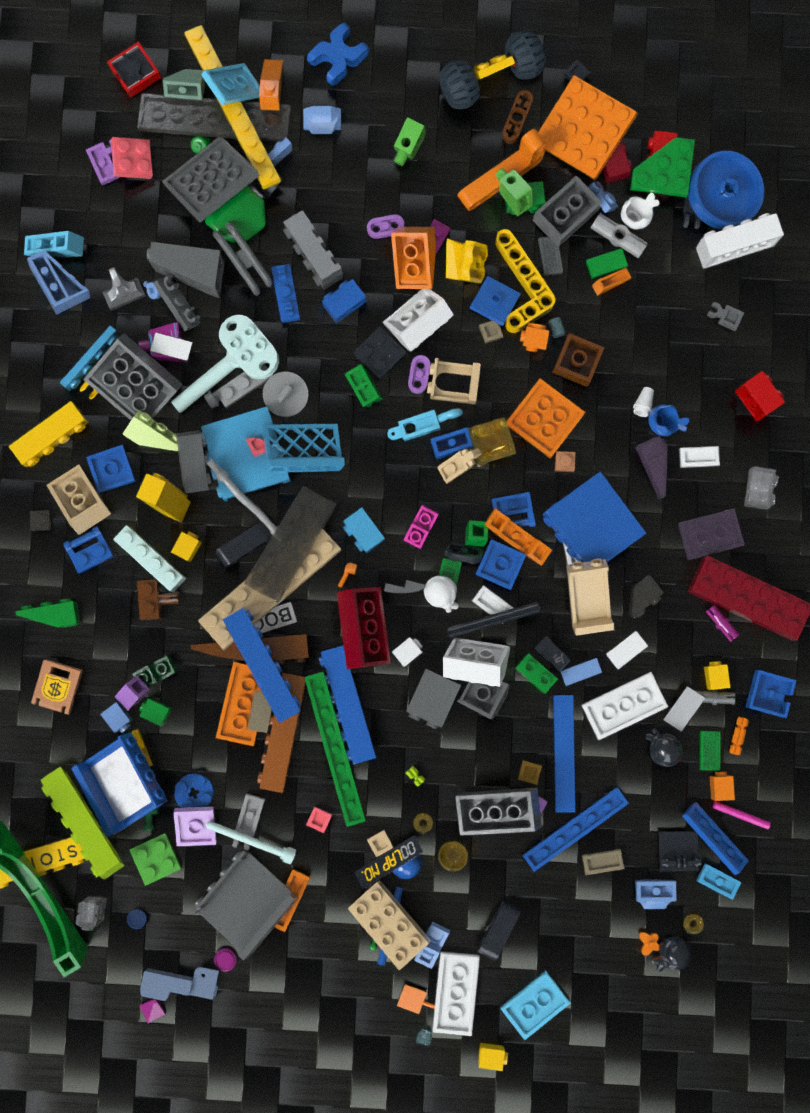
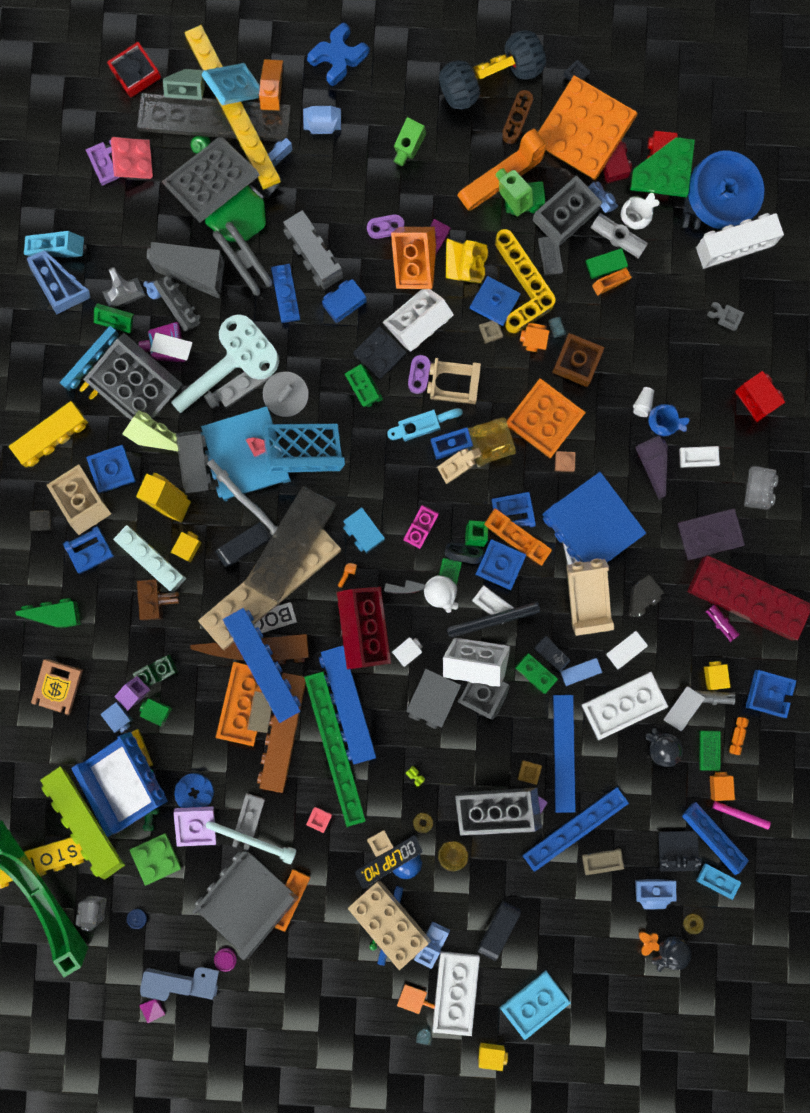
(113, 317): none -> green plate

